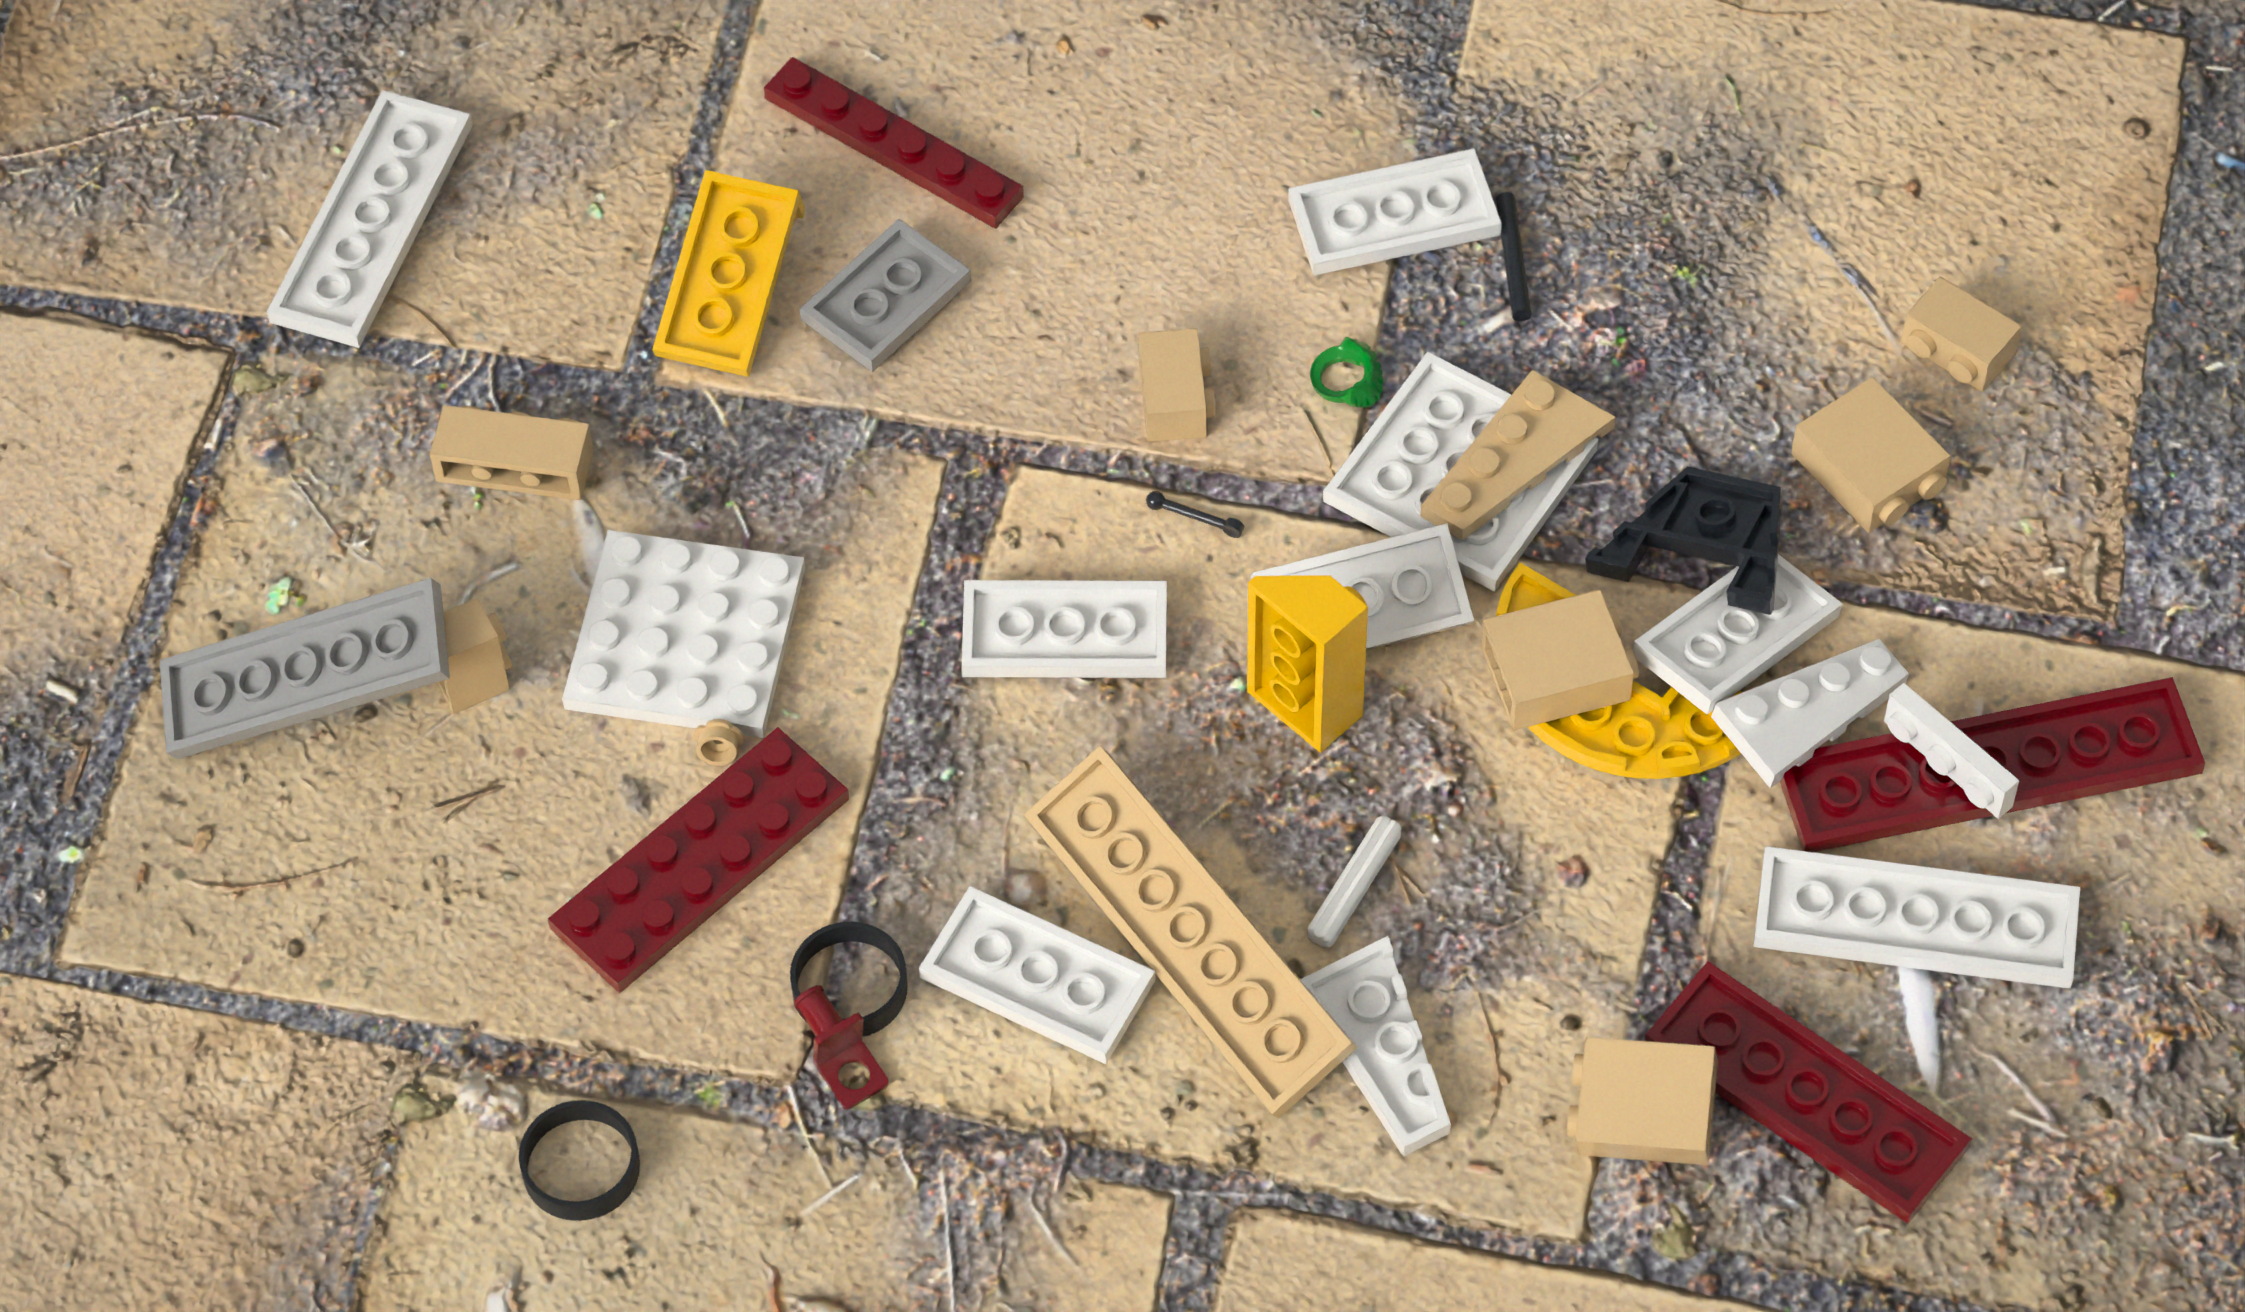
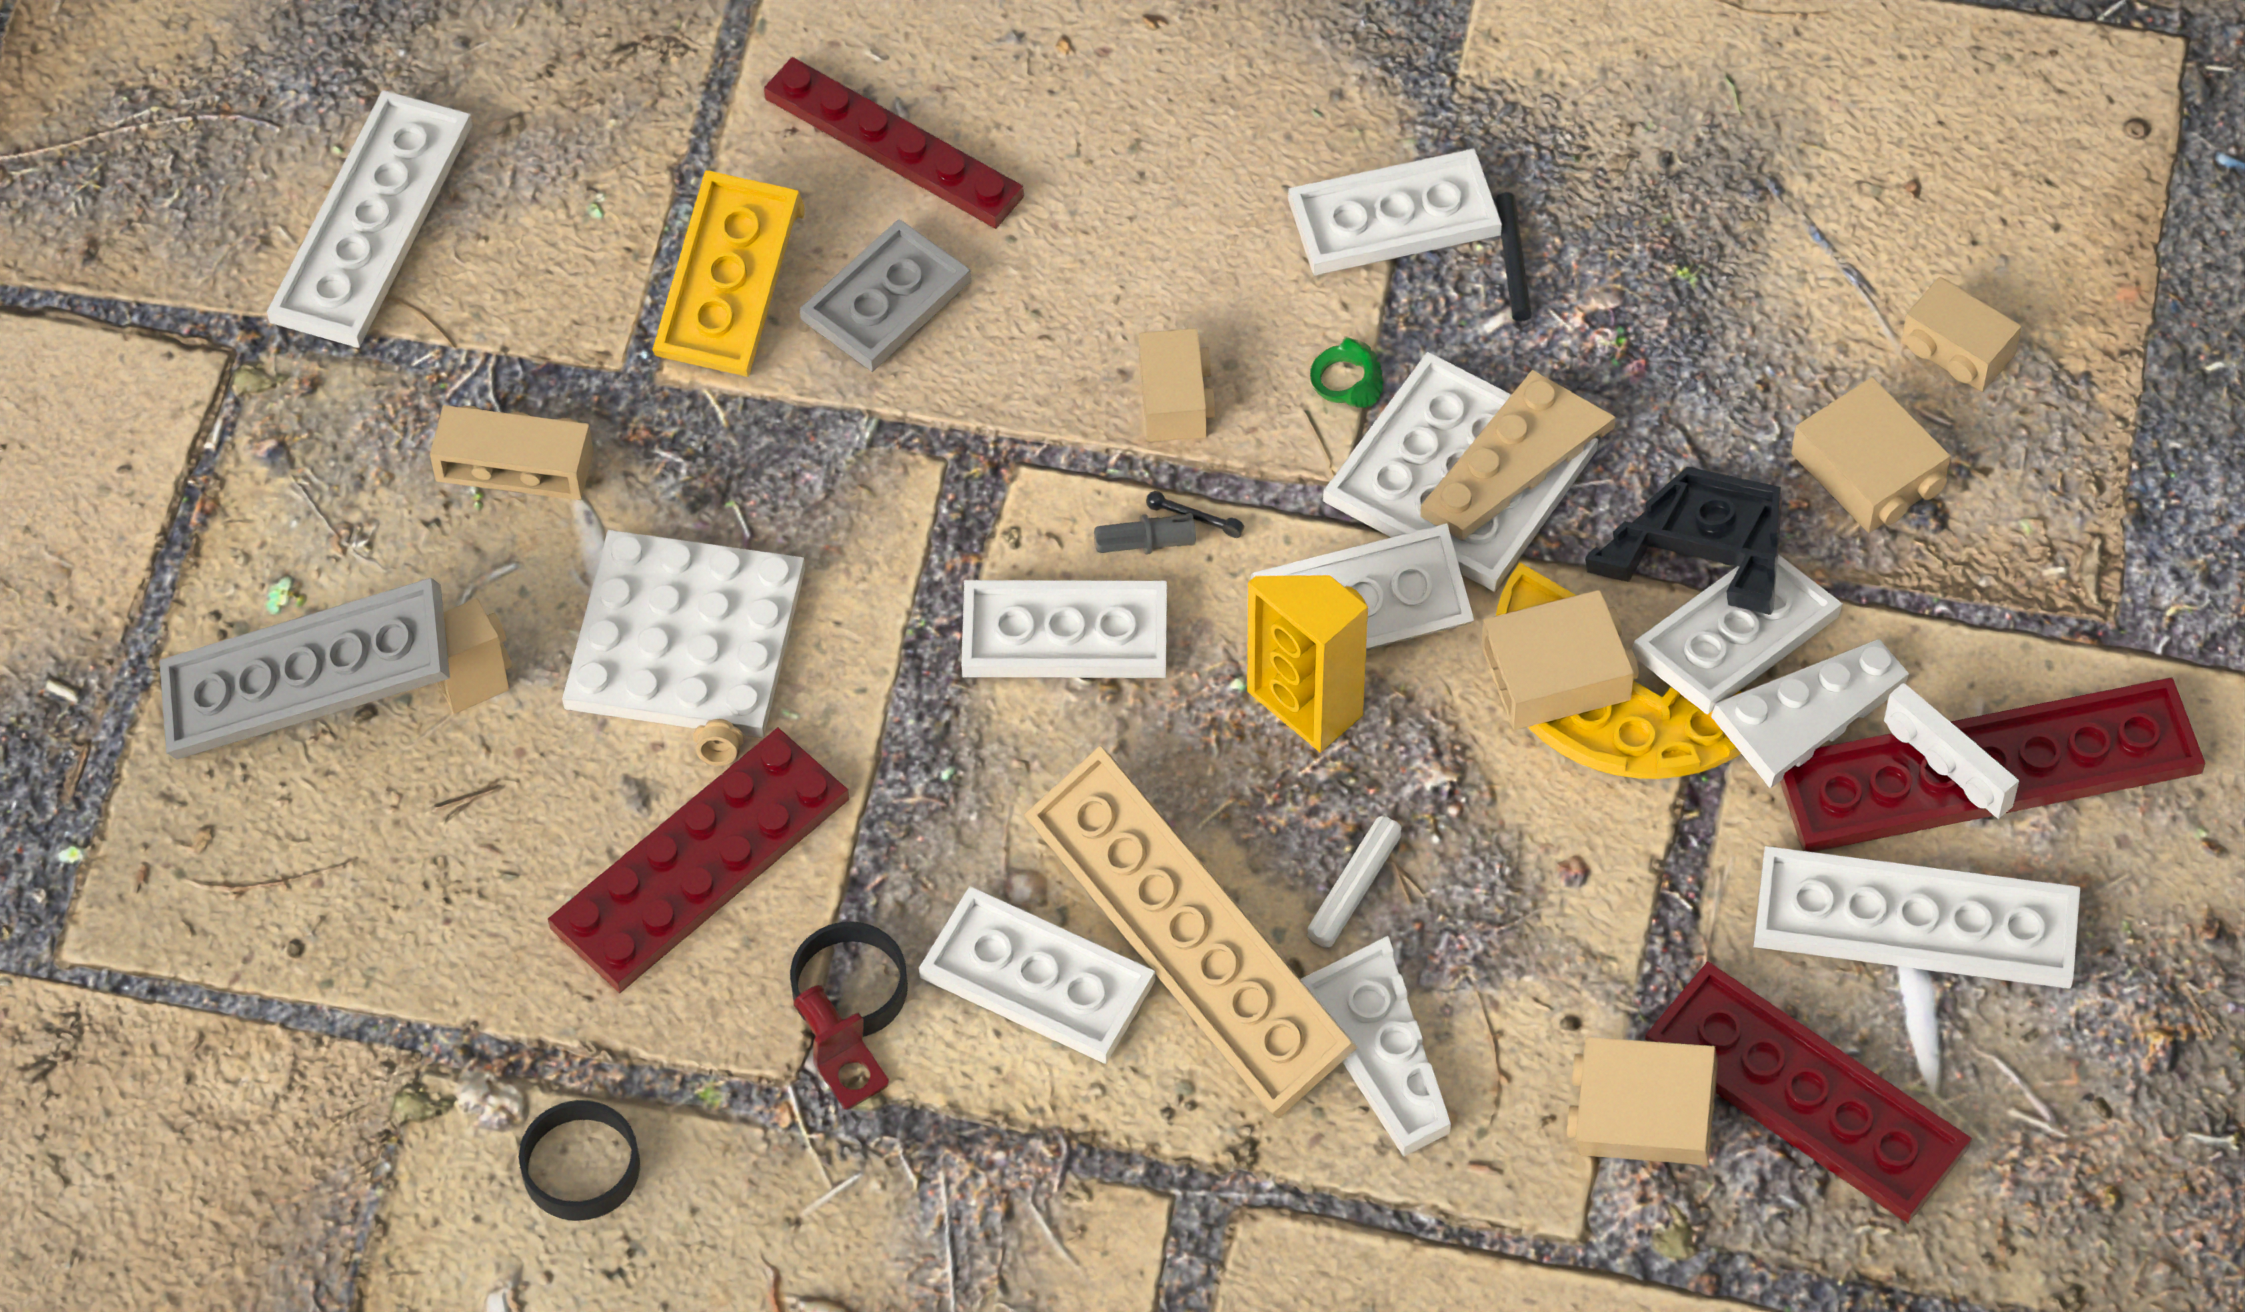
(1146, 534): none -> dark grey axle

